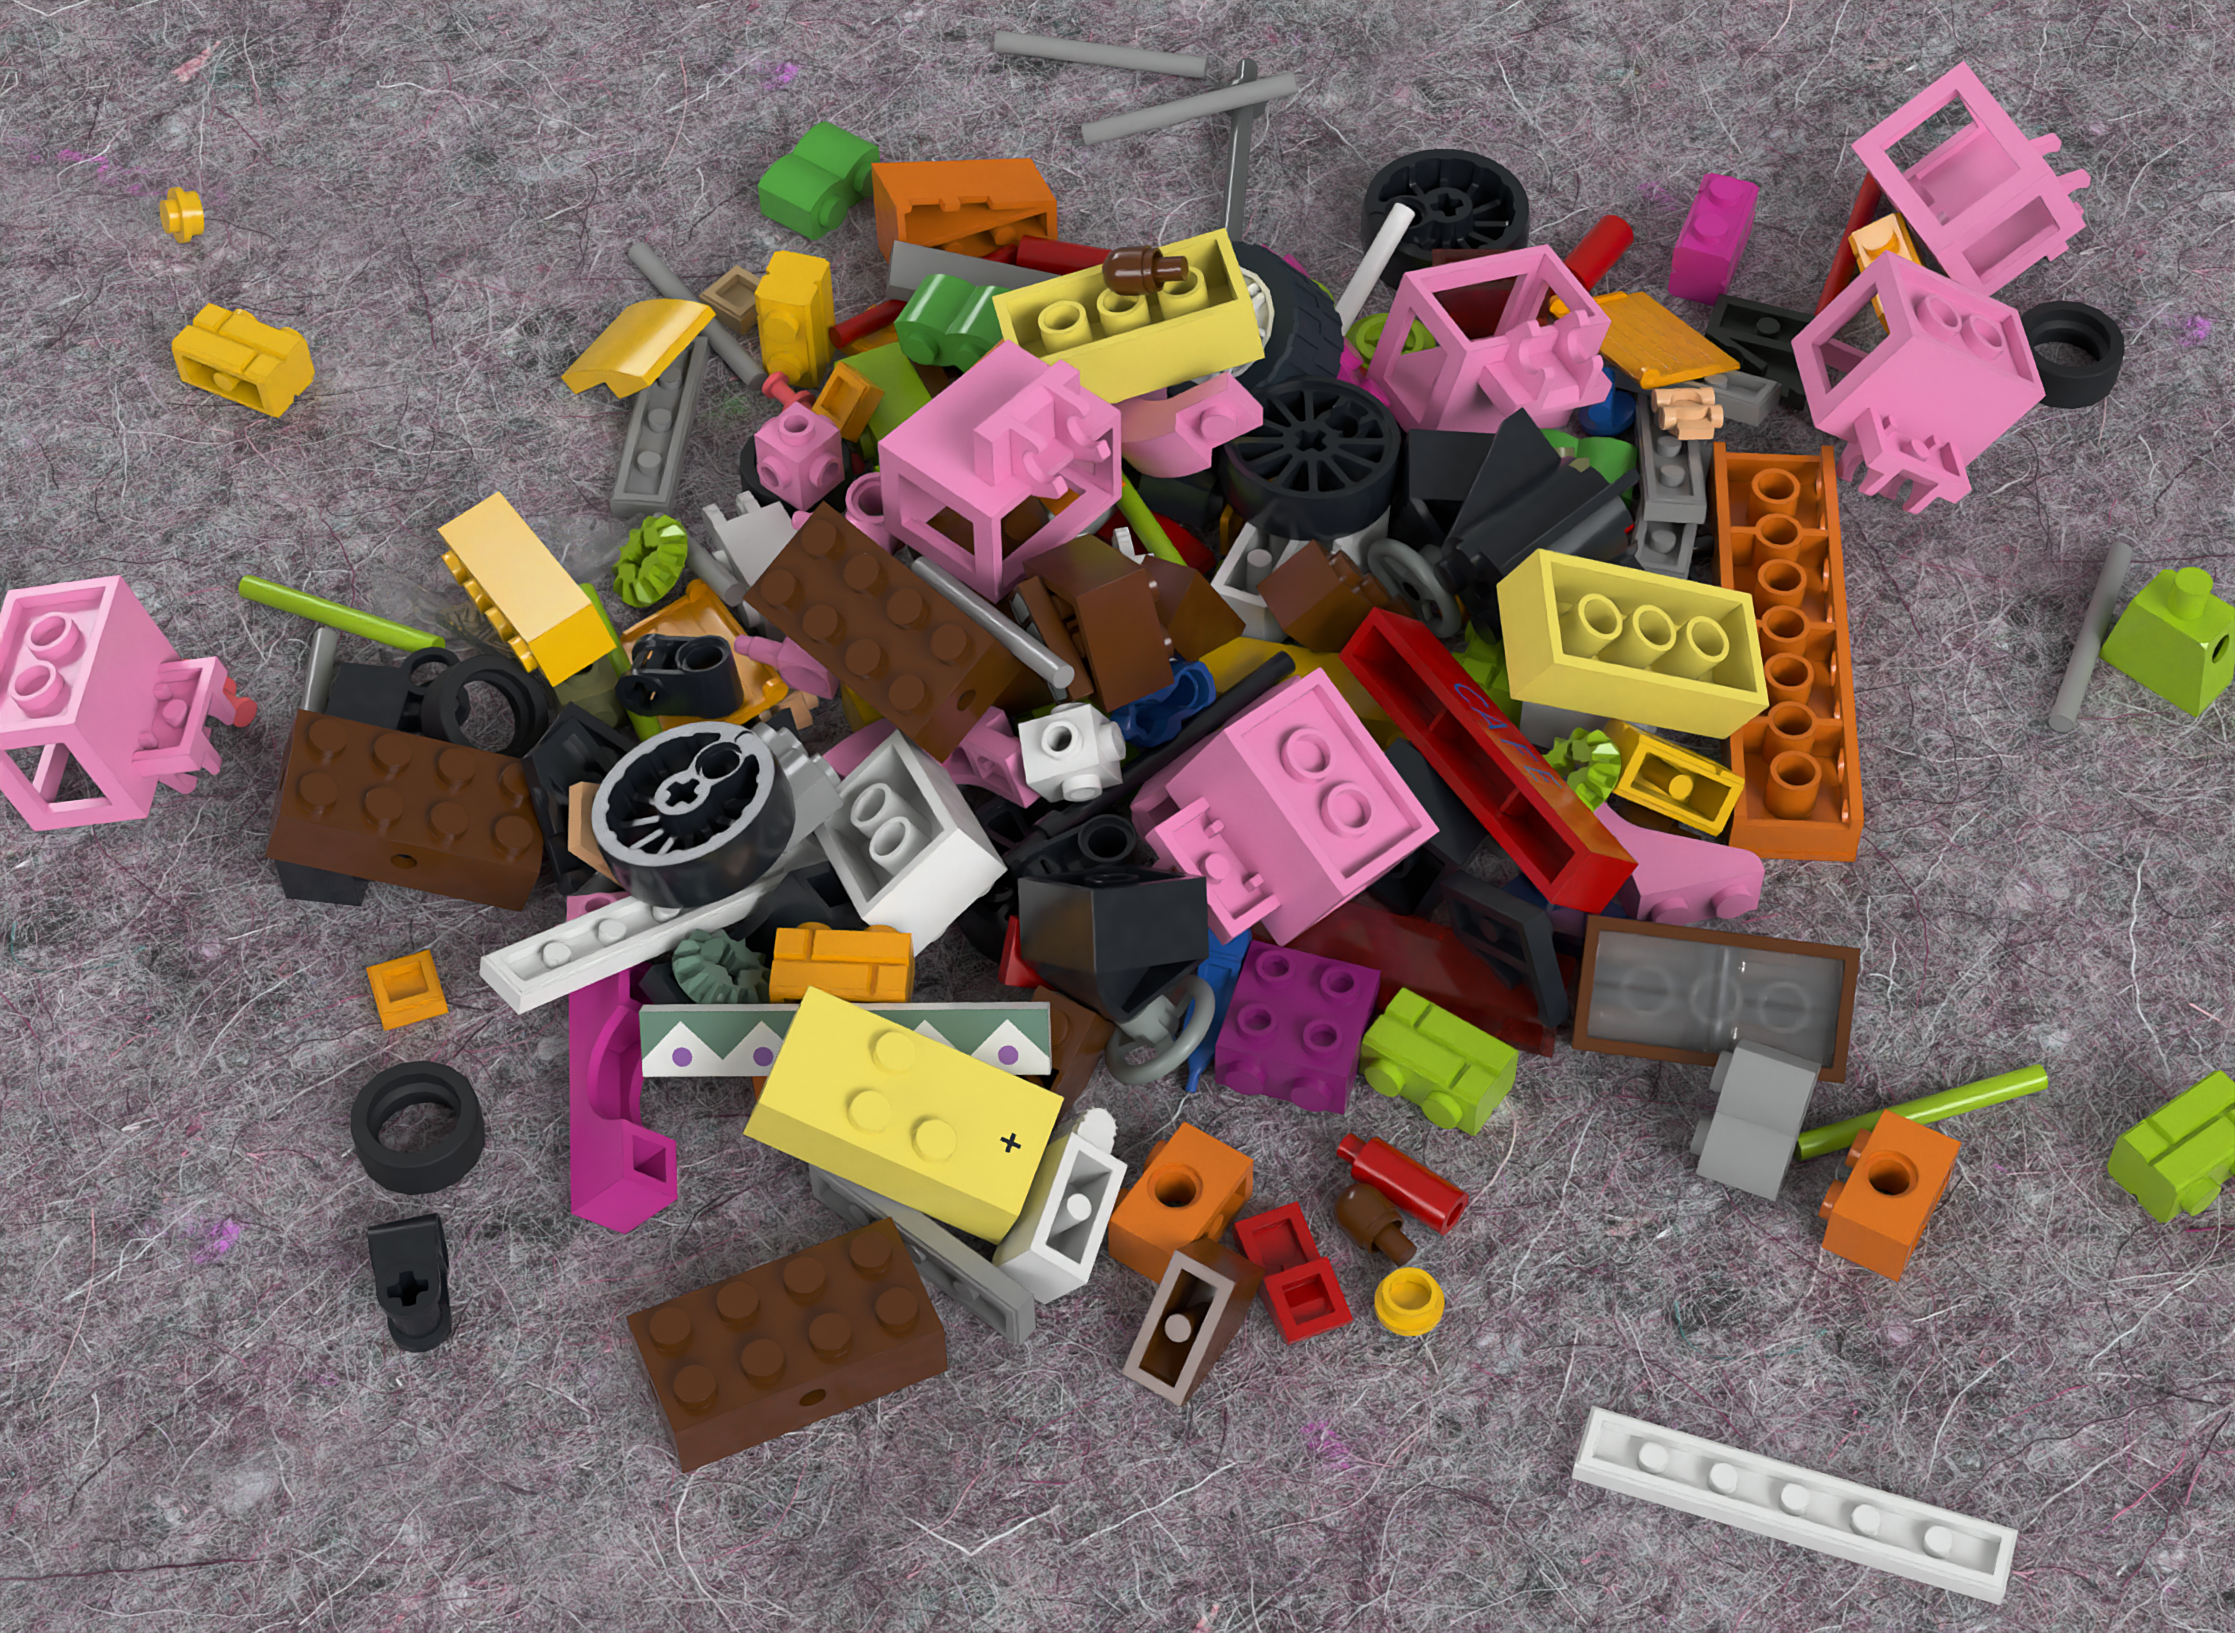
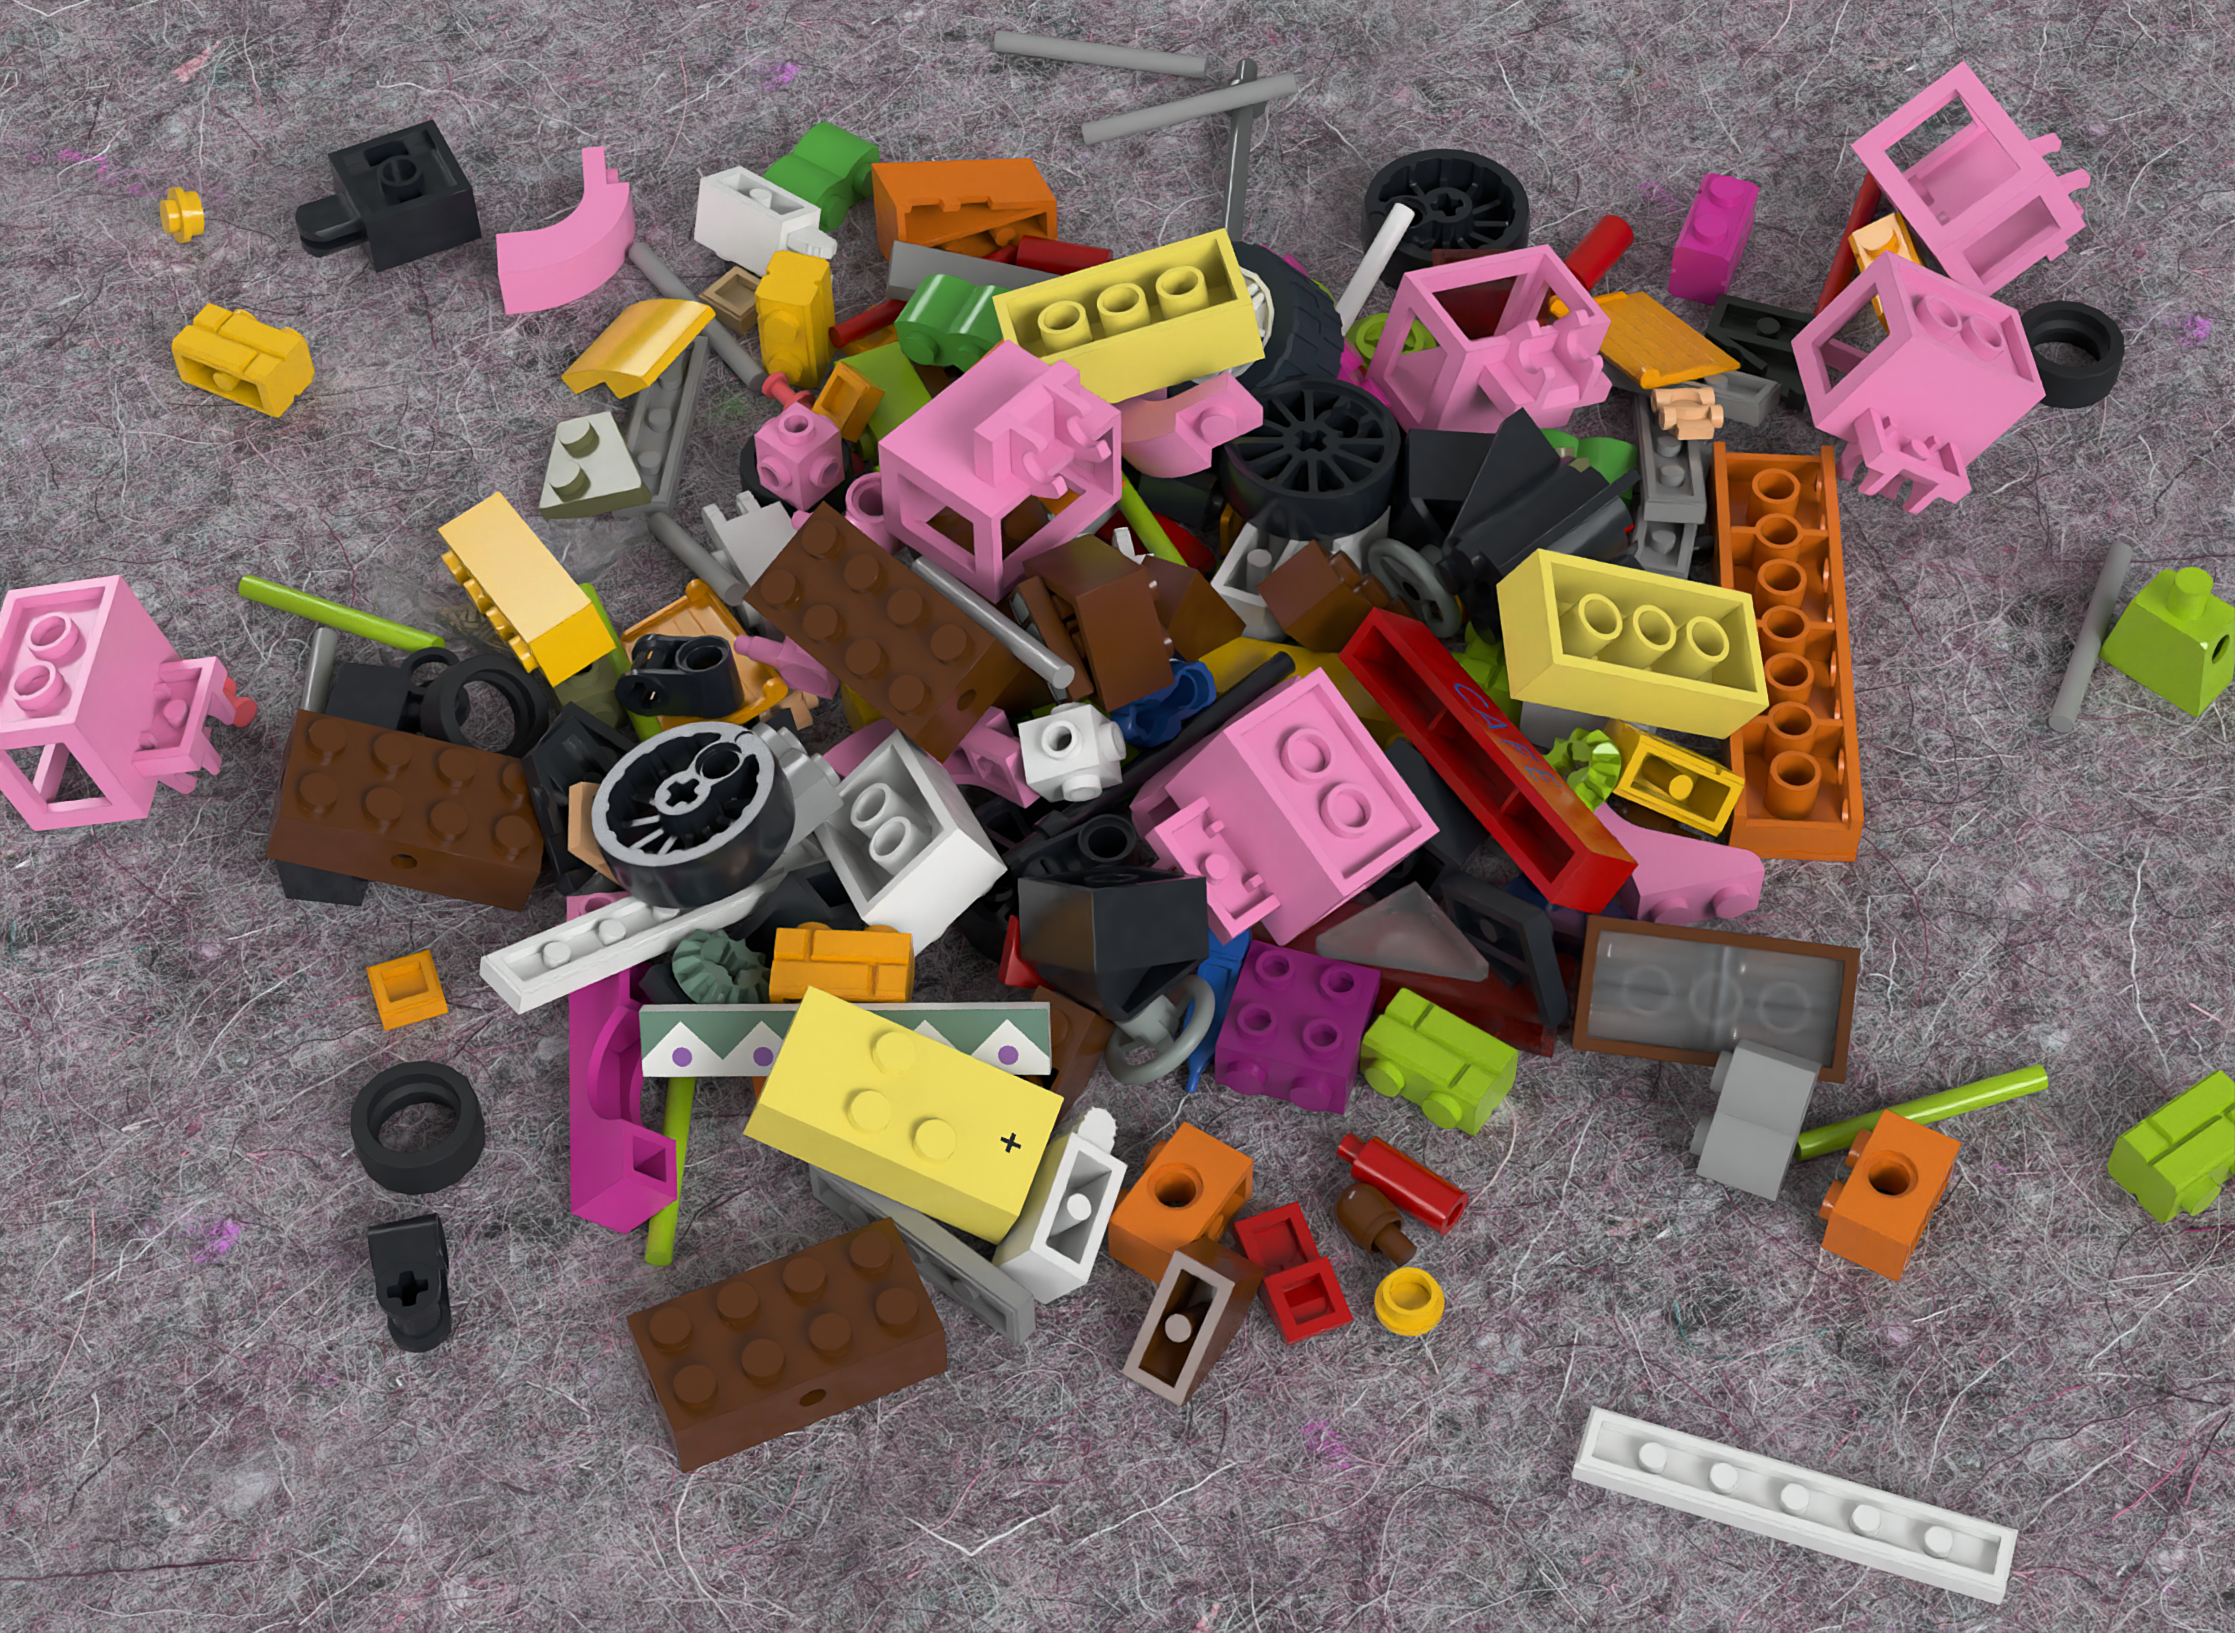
(393, 197): none -> black brick
(572, 256): none -> bright pink arch
(591, 470): none -> wing
(650, 561): lime gear -> none
(675, 1126): none -> lime bar
(753, 218): none -> white hinge
(1141, 270): reddish brown cylinder -> none
(1405, 934): none -> clear tile
(1611, 416): blue plate -> none

